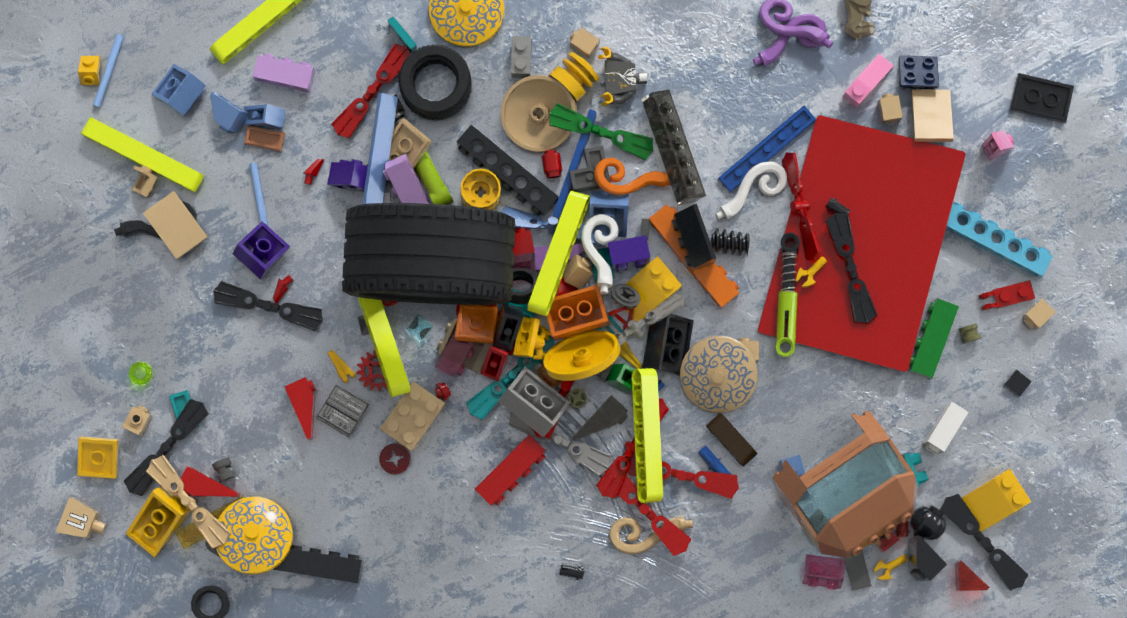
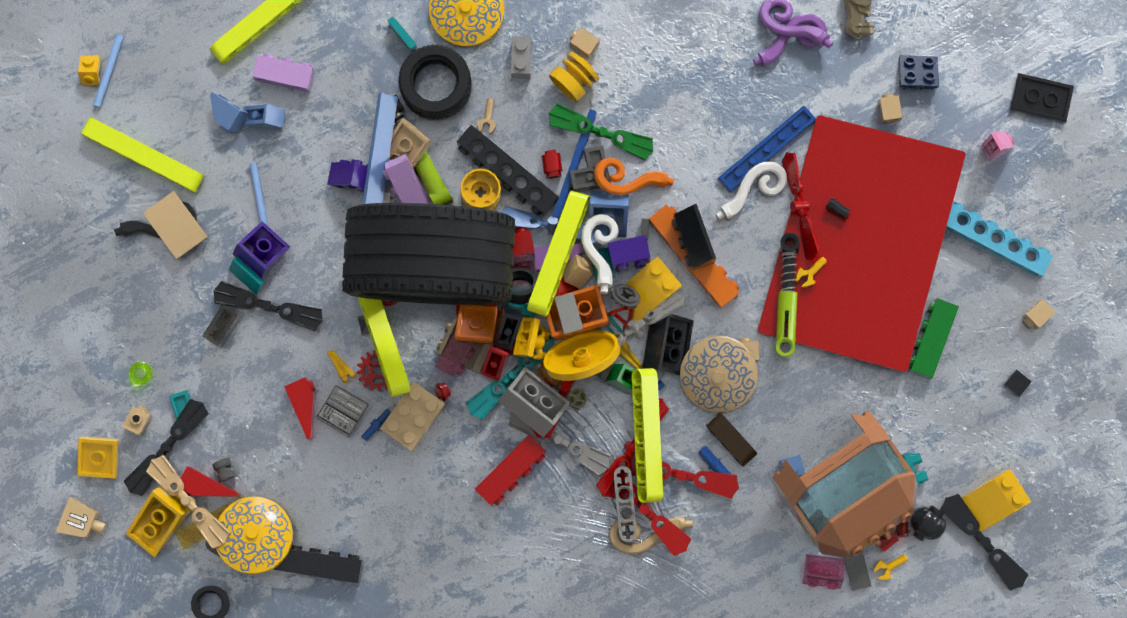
(145, 181): tan bracket -> none
(179, 89): medium blue slope -> none
(222, 326): none -> clear smoke brick
(246, 275): none -> teal tile
(264, 138): nougat tile -> none
(281, 288): red bar -> none
(312, 171): red bar -> none
(351, 117): red piece -> none
(376, 425): none -> blue bar
(386, 454): dark red gear -> none
(419, 327): clear light blue tile -> none
(487, 117): none -> tan bar
(527, 111): tan dish -> none
(569, 313): none -> light grey tile
(572, 571): black pin -> none
(605, 417): clear smoke slope -> none
(619, 77): dark grey torso -> none
(628, 503): none -> light grey beam
(673, 147): clear smoke brick -> none
(730, 241): black piece -> none
(841, 234): black piece -> none
(867, 81): bright pink slope -> none
(923, 560): black slope -> none
(932, 115): tan tile -> none
(944, 428): white brick -> none
(966, 579): clear red slope -> none
(970, 333): olive wheel -> none
(1009, 295): red hinge -> none

